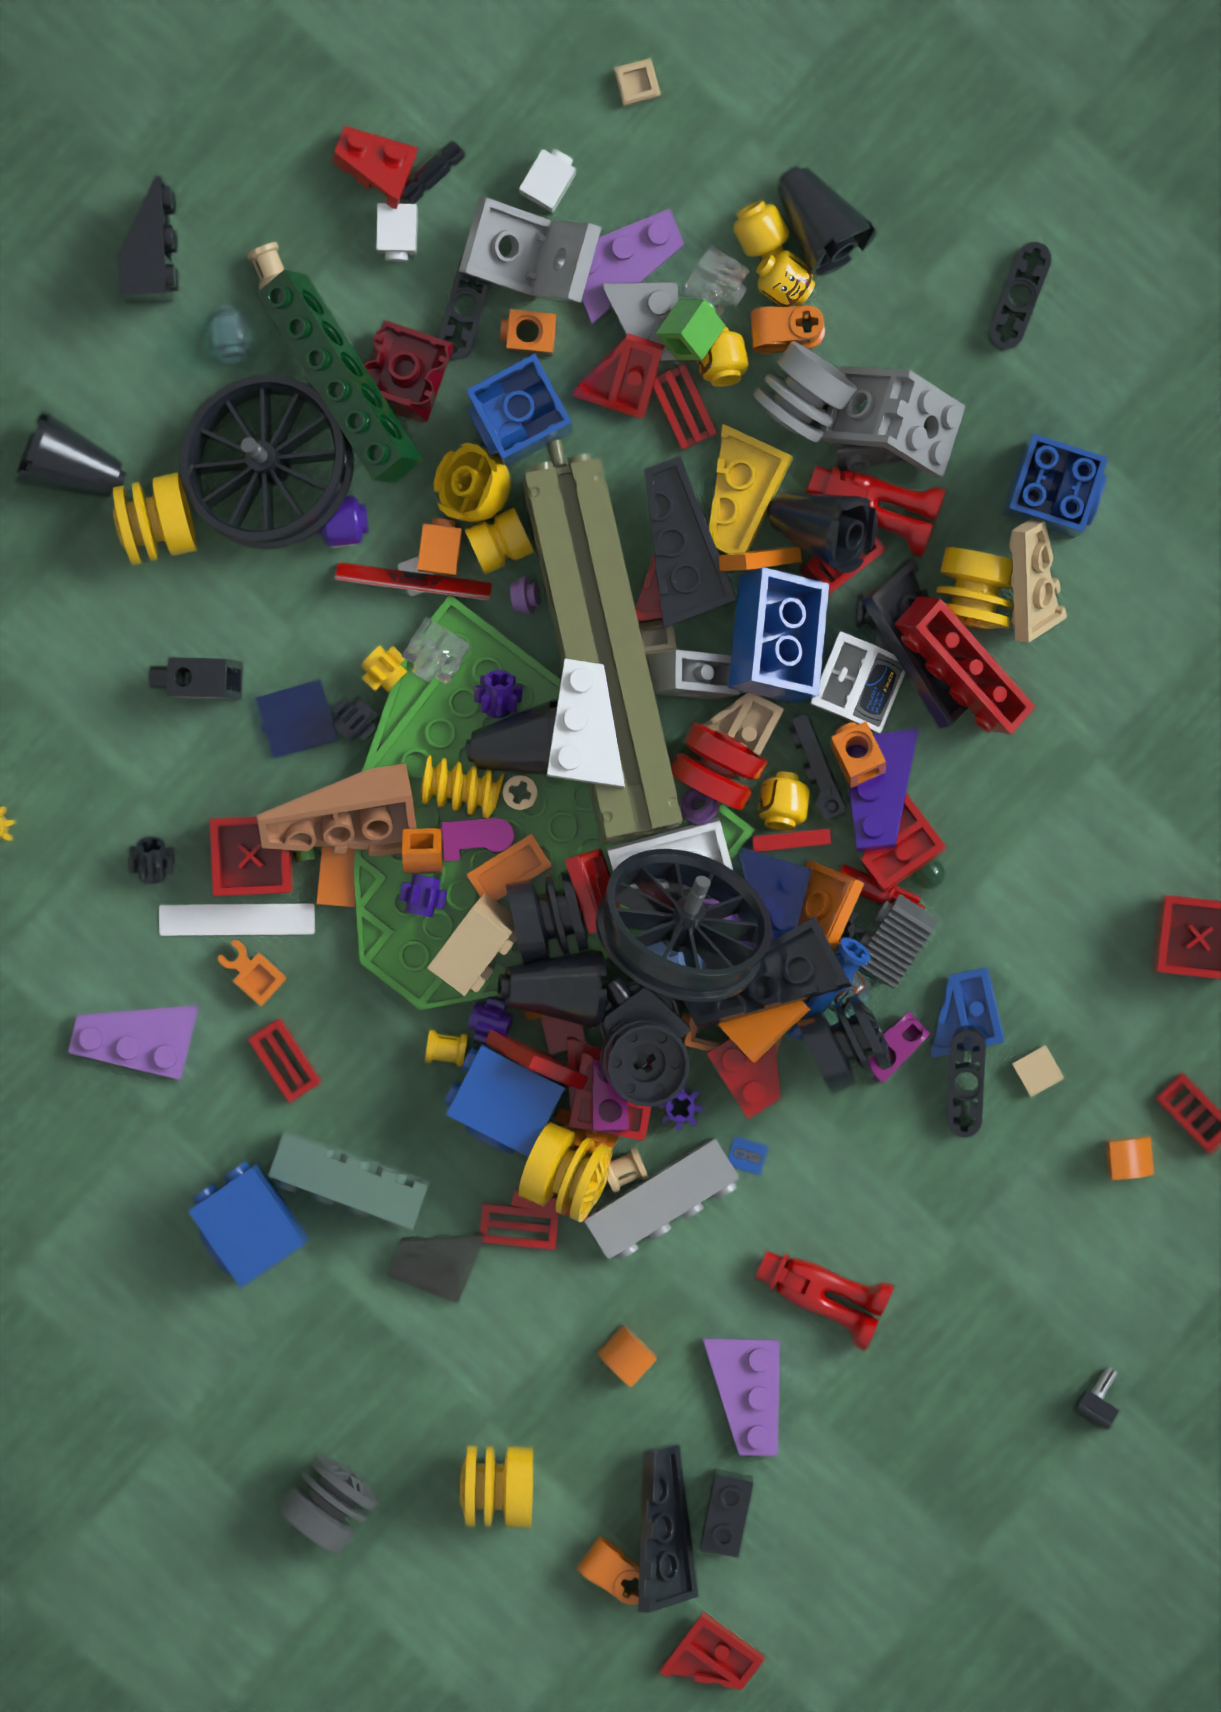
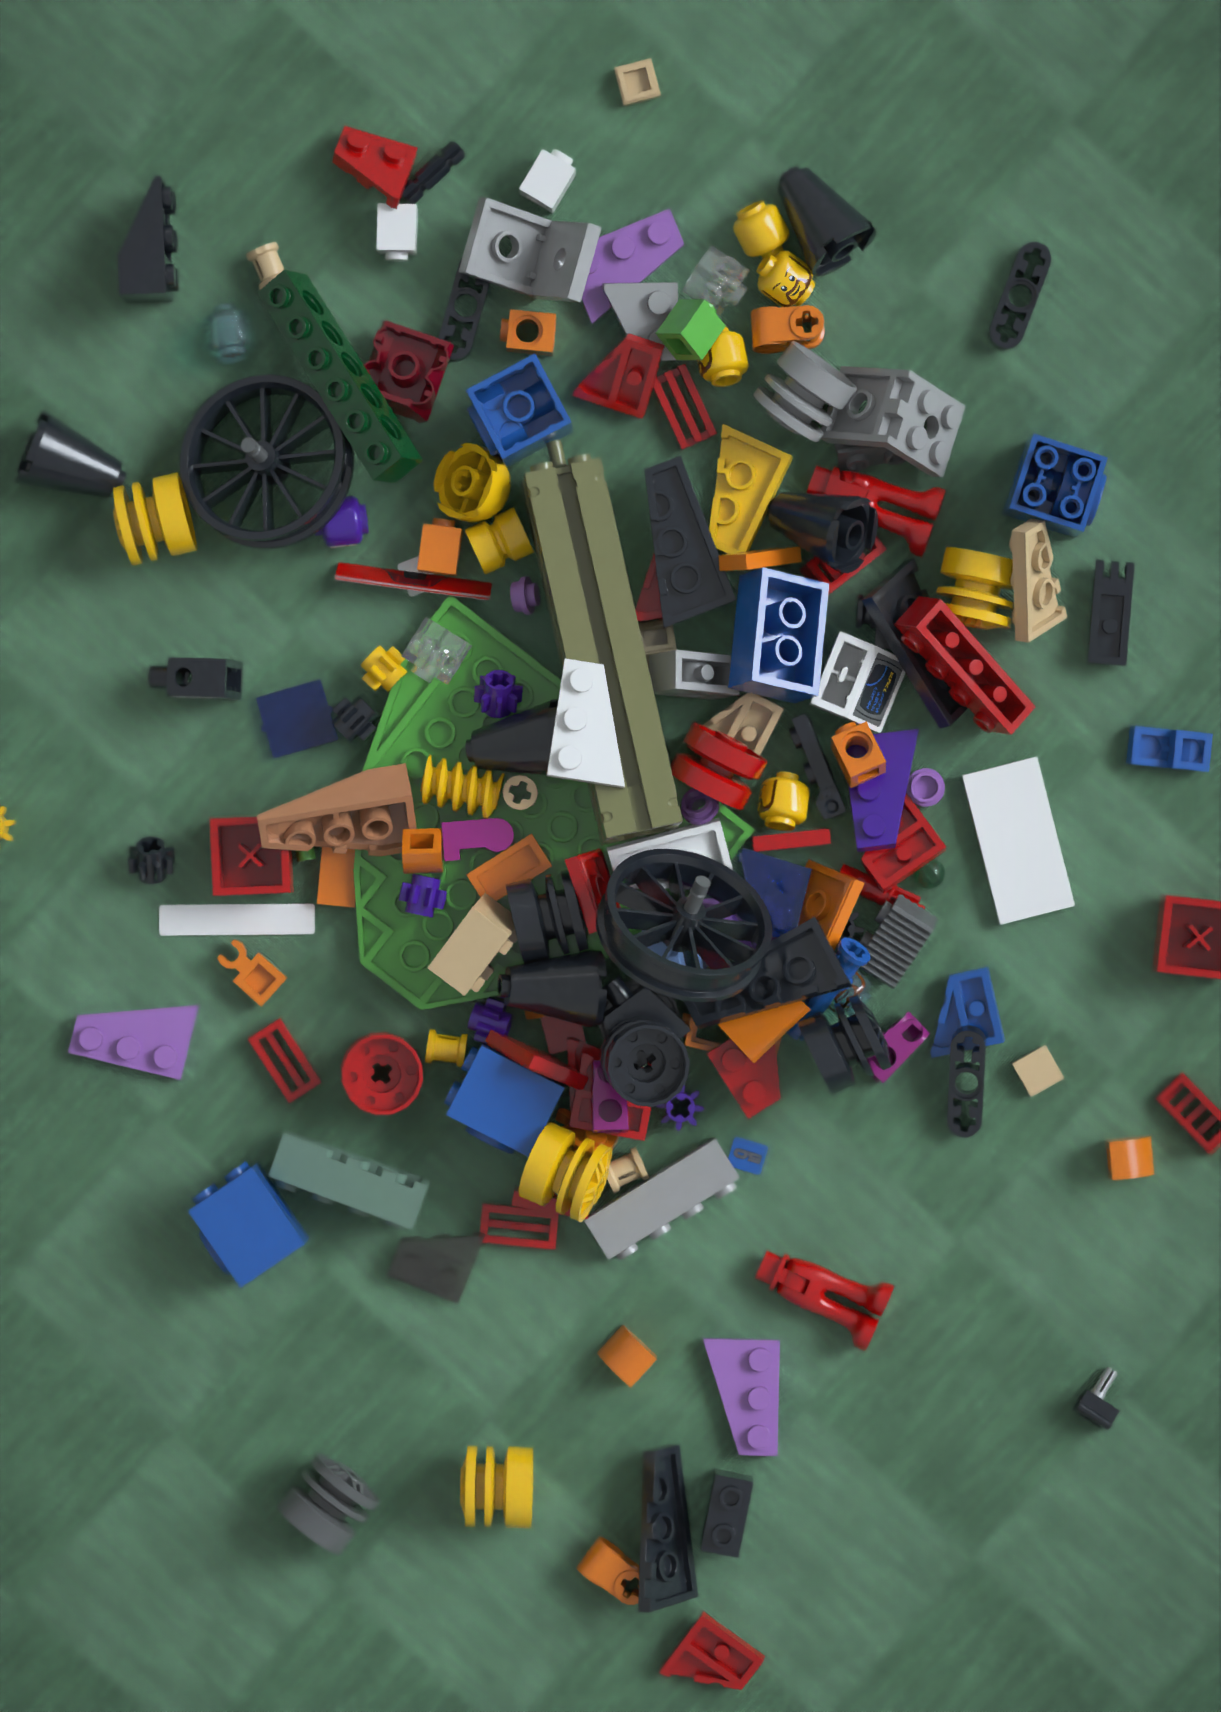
(380, 1096): none -> red wheel
(925, 787): none -> medium lavender plate
(1018, 840): none -> white tile
(1110, 614): none -> black hinge
(1169, 748): none -> blue slope

